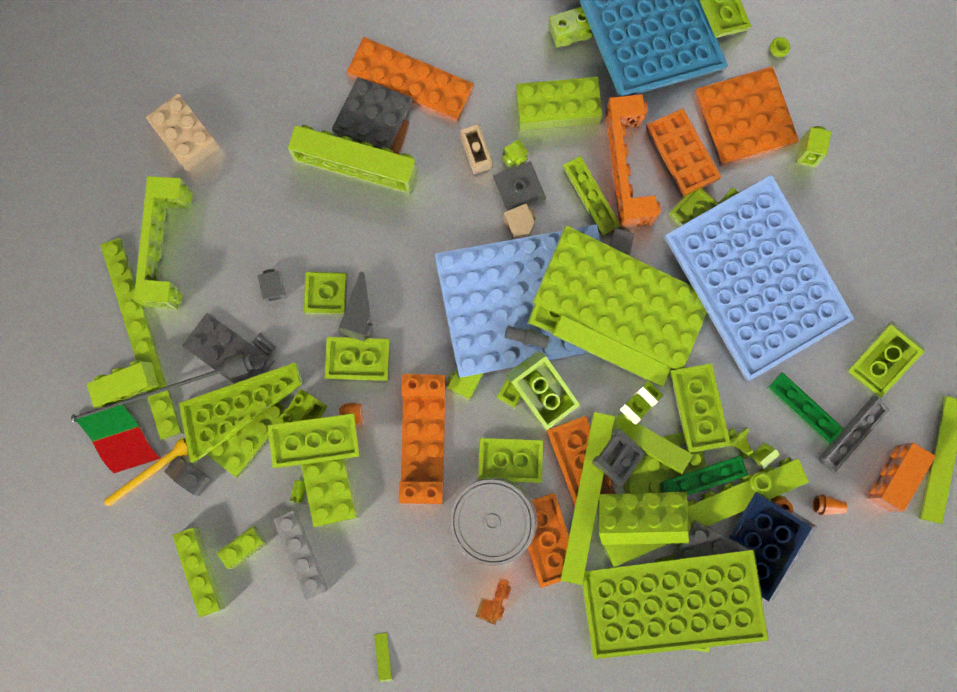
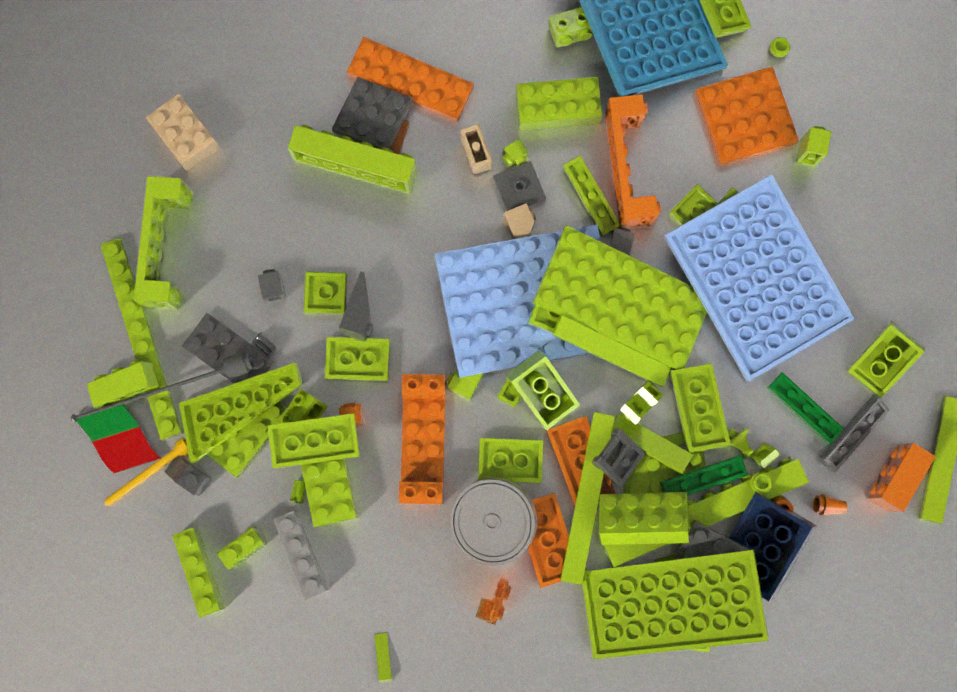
(526, 336): dark grey pin -> none
(683, 152): orange plate -> none

